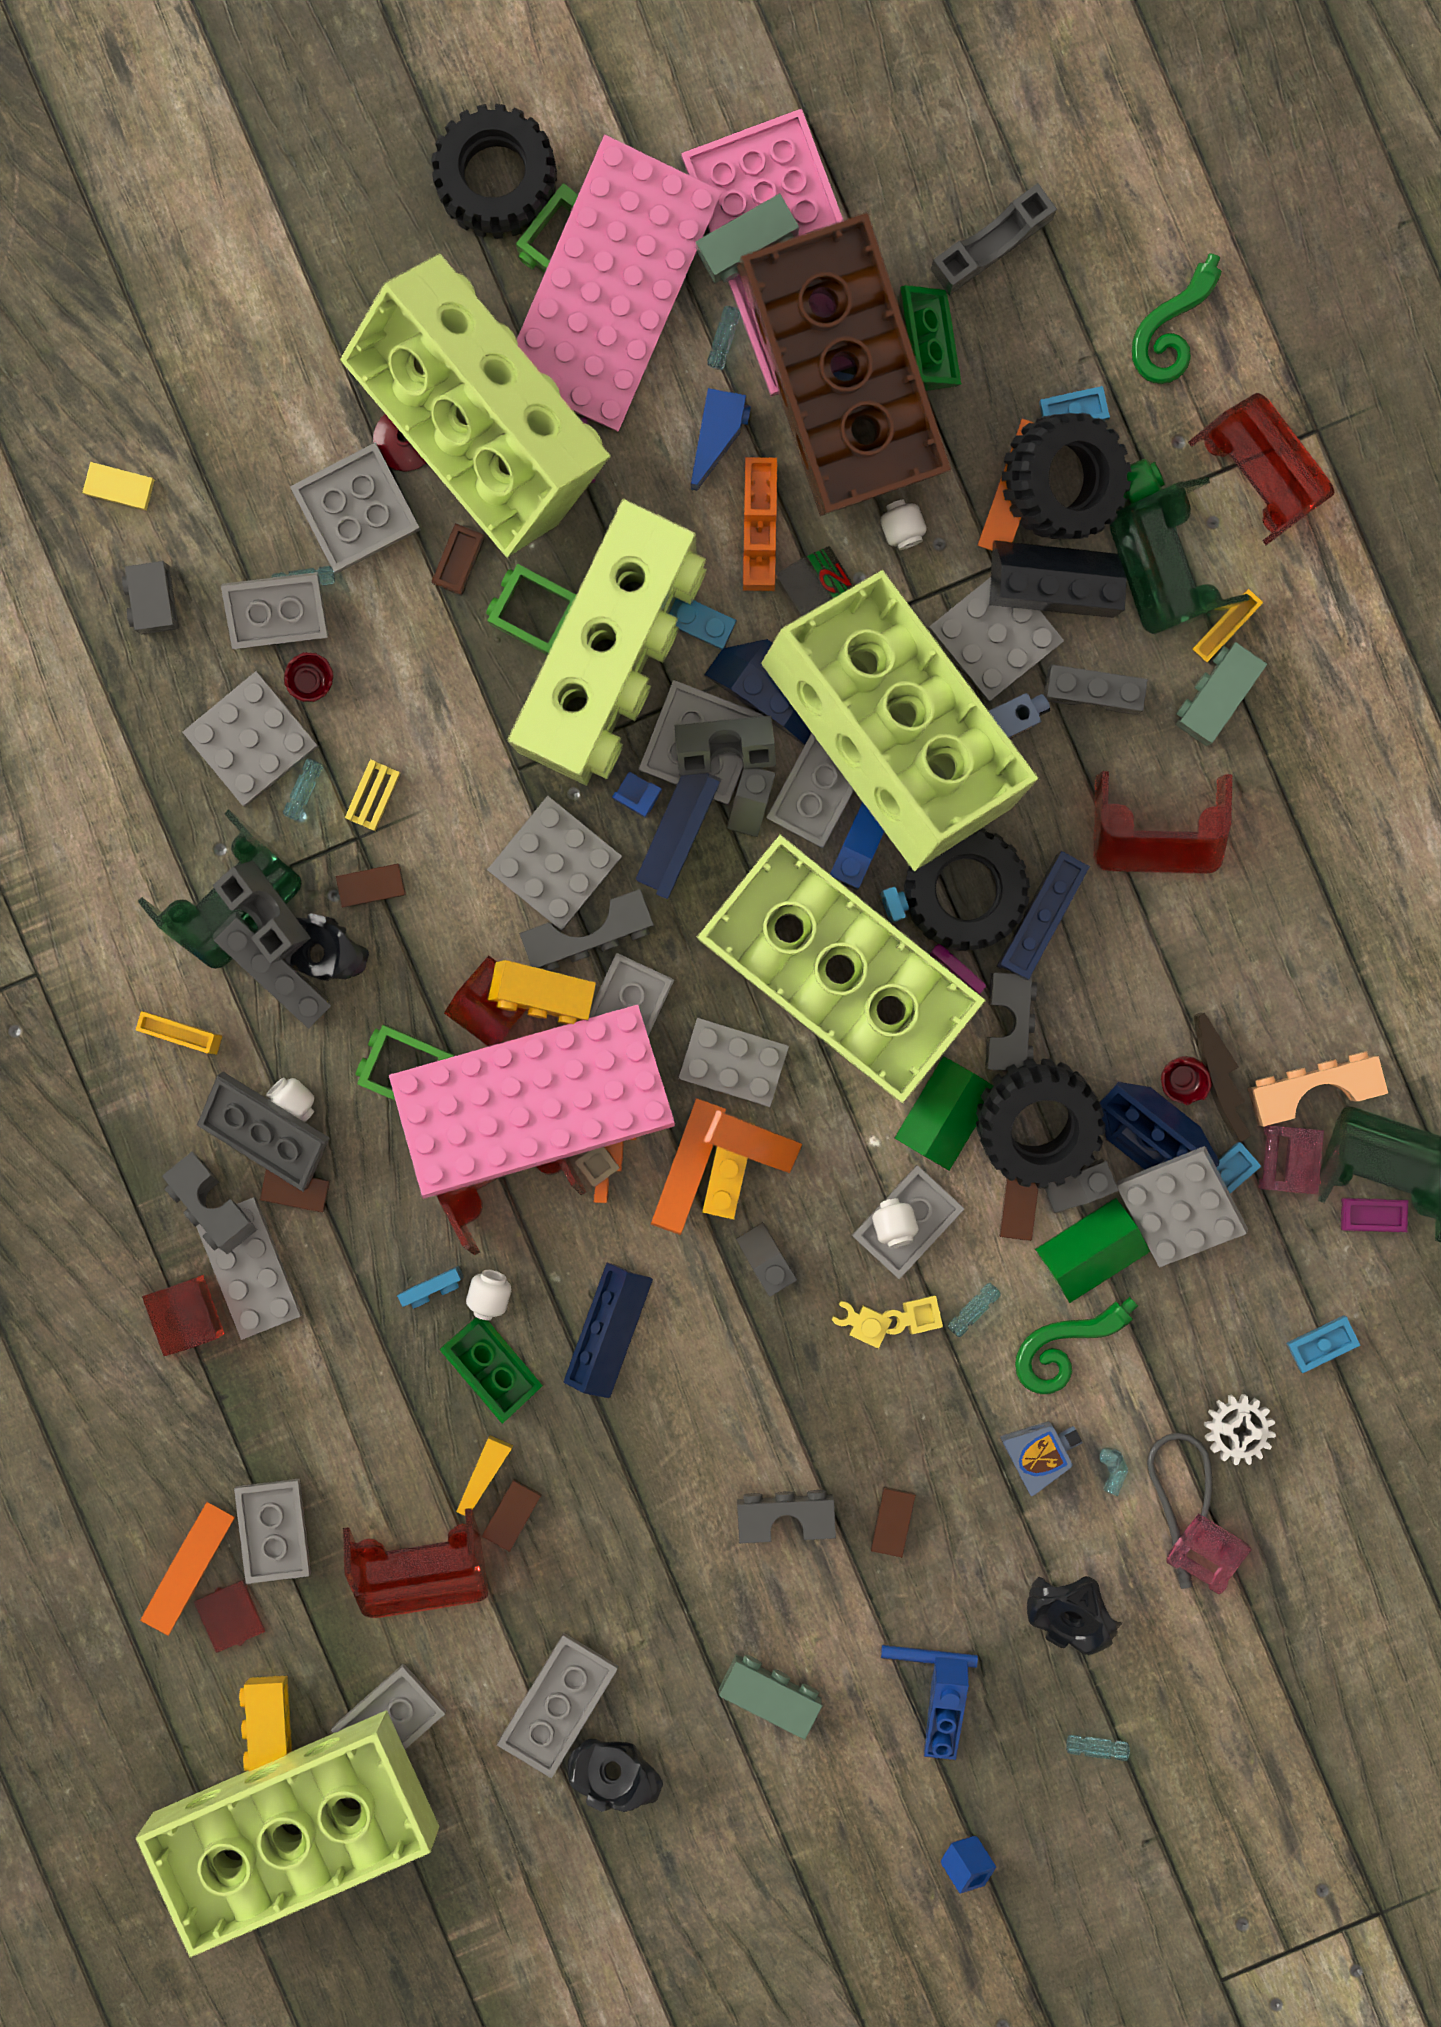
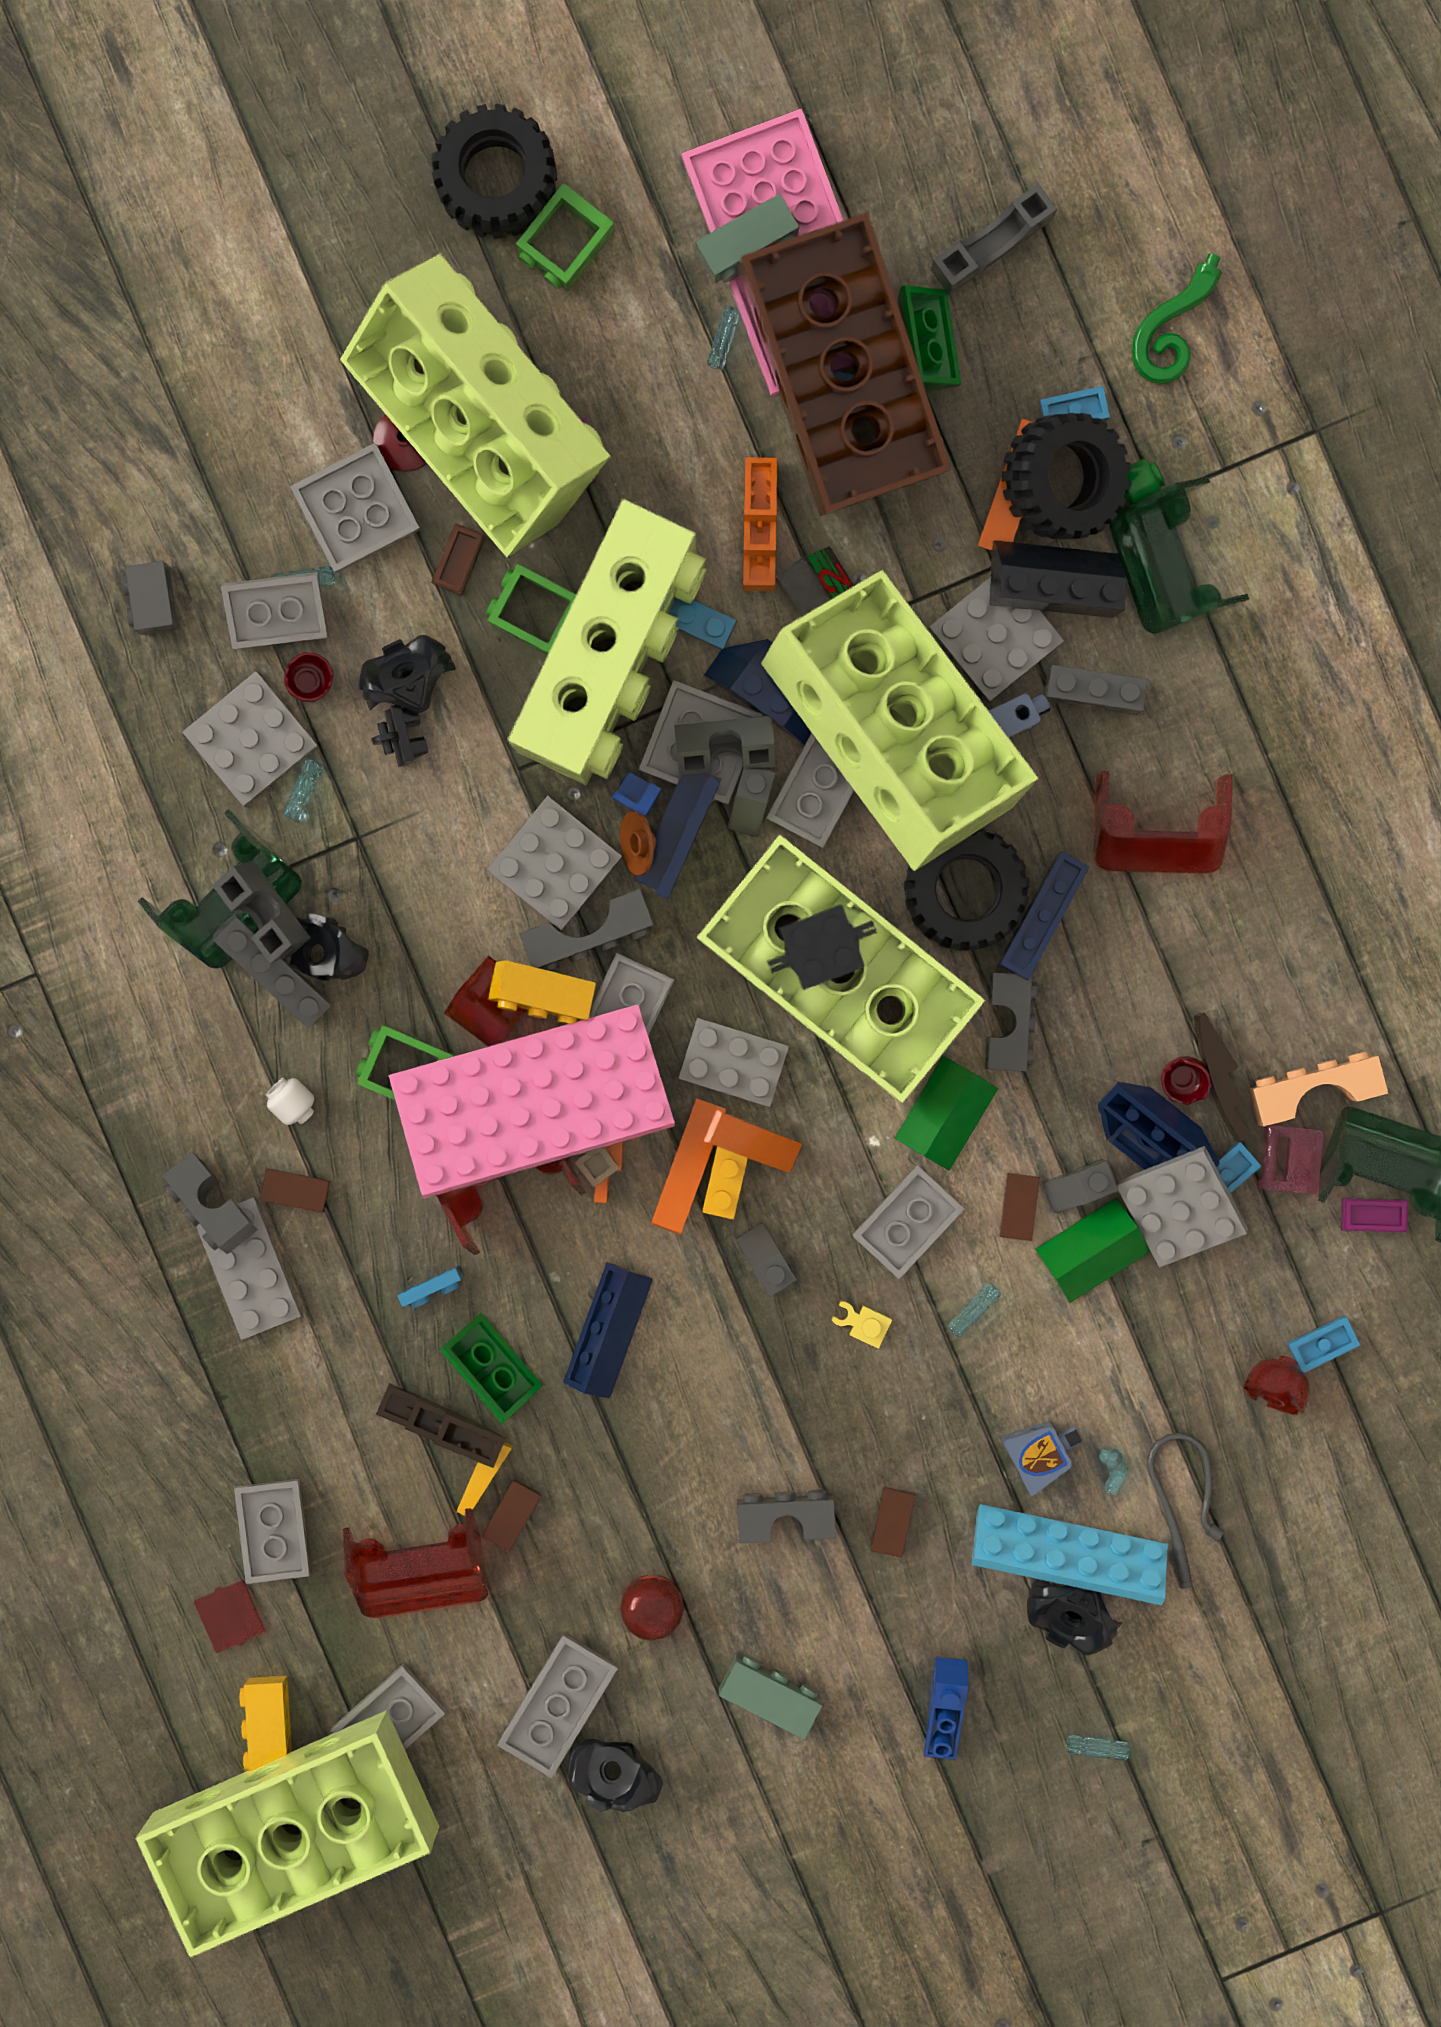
(118, 486): light yellow tile -> none
(179, 1033): yellow piece -> none
(183, 1315): clear red slope -> none
(187, 1569): orange slope -> none
(263, 1131): dark grey tile -> none
(370, 885): reddish brown tile -> none
(383, 770): light yellow tile -> none
(405, 673): none -> black piece
(405, 749): none -> black hips
(441, 1425): none -> dark brown slope
(488, 1294): white head -> none
(615, 279): bright pink plate -> none
(637, 843): none -> dark orange dish
(651, 1607): none -> clear red cylinder
(719, 429): blue slope -> none
(822, 947): none -> black plate
(857, 849): blue slope -> none
(894, 904): dark azure plate -> none
(895, 1223): white head -> none
(903, 524): white head -> none
(918, 1315): light yellow plate -> none
(924, 1656): blue bar -> none
(957, 968): magenta tile -> none
(968, 1864): blue panel -> none
(1058, 1157): black tyre -> none
(1070, 1554): none -> medium azure plate
(1103, 1325): green plant -> none
(1213, 1544): clear pink plate -> none
(1219, 693): sand green brick -> none
(1226, 627): yellow piece -> none
(1240, 1416): white gear -> none
(1270, 460): clear red windscreen -> none
(1279, 1384): none -> clear red cylinder

